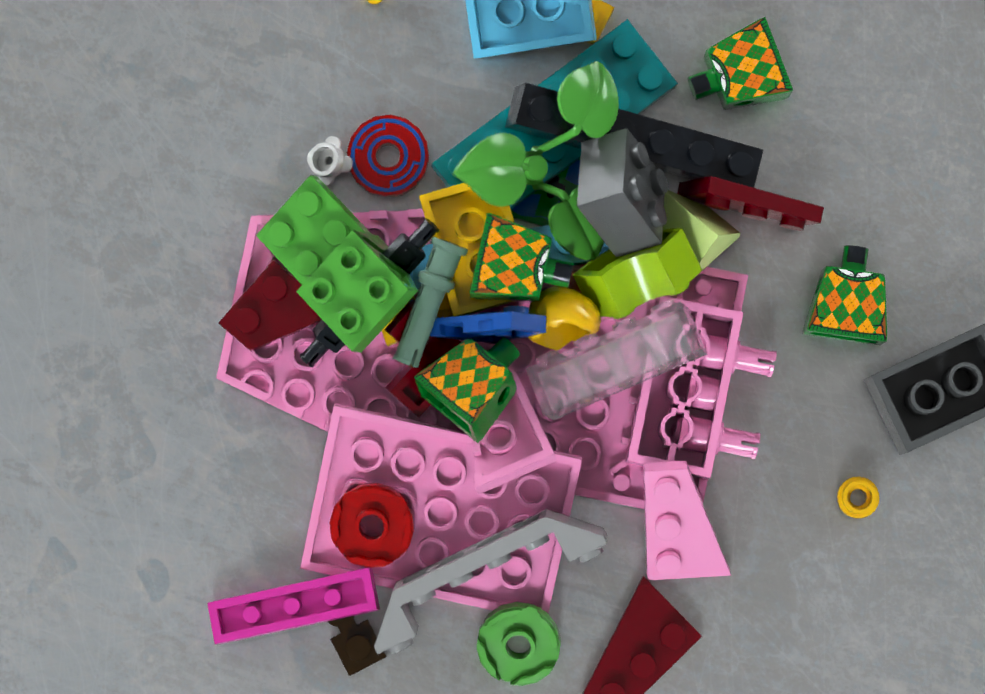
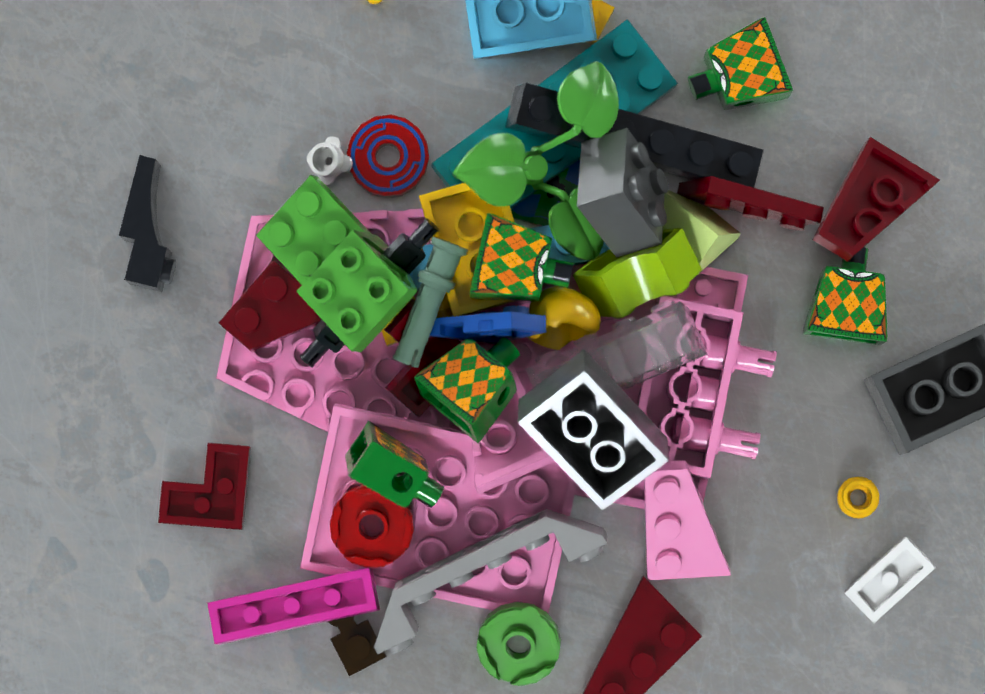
(149, 261): none -> black slope
(216, 502): none -> dark red plate
(377, 459): none -> green torso
(593, 430): none -> dark grey brick
(871, 198): none -> dark red wing
(890, 579): none -> white plate

